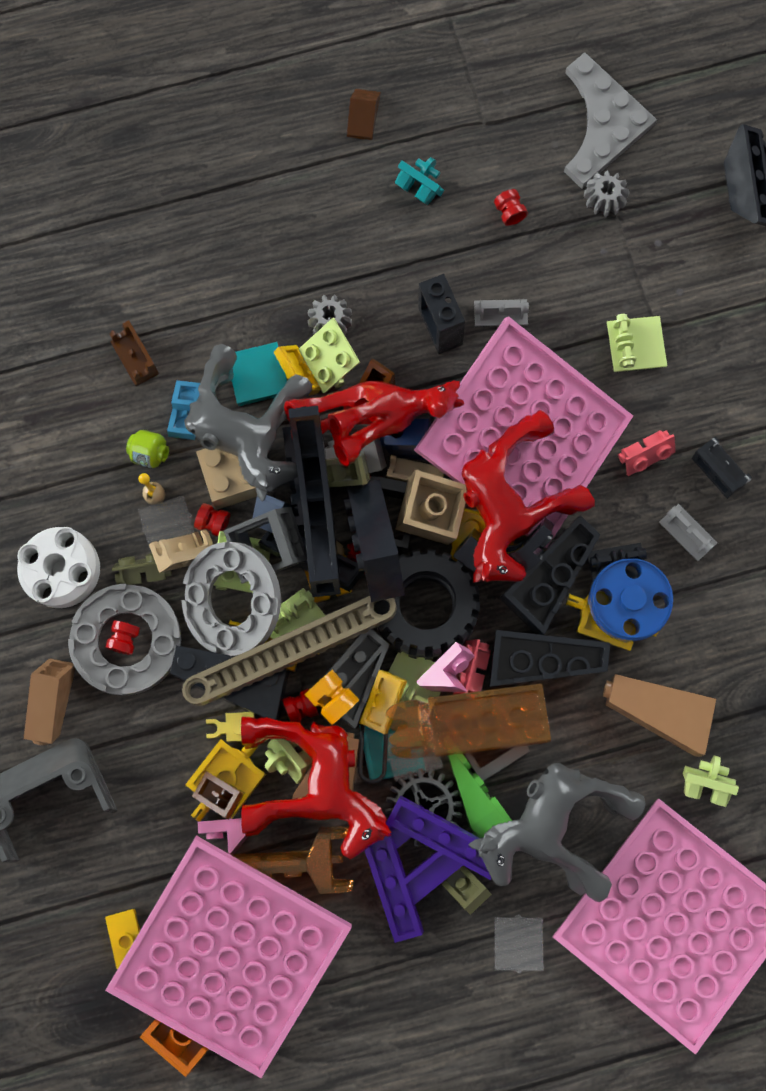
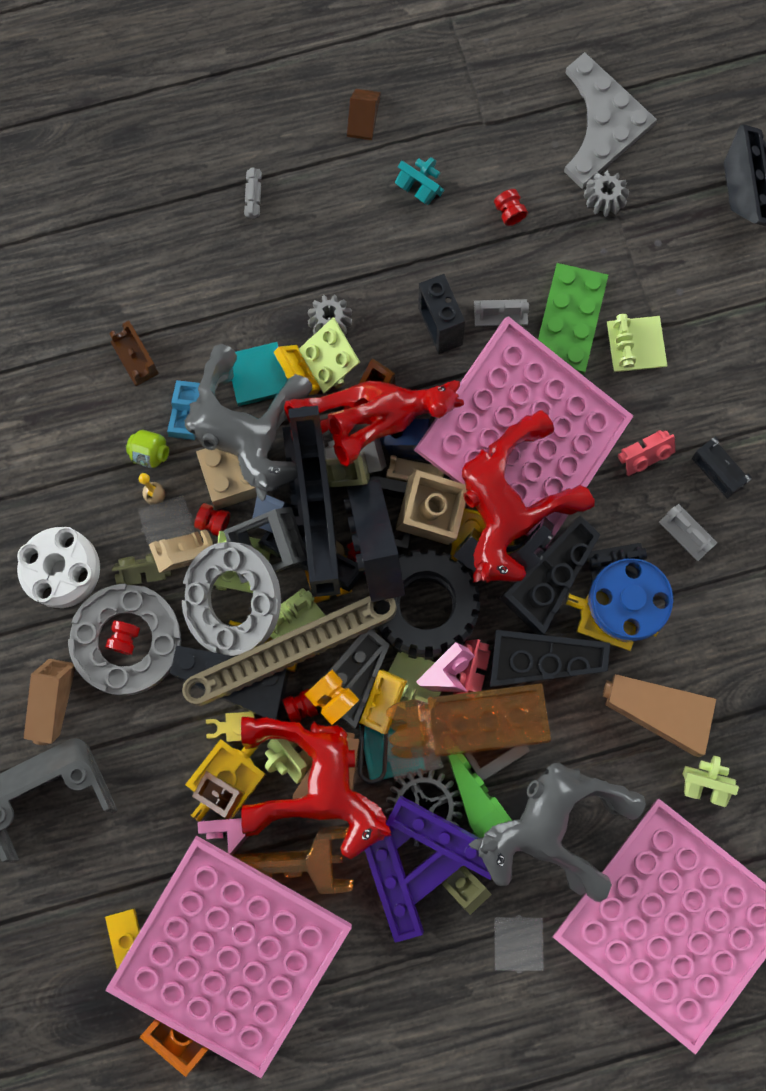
(253, 193): none -> light grey axle
(572, 314): none -> bright green plate

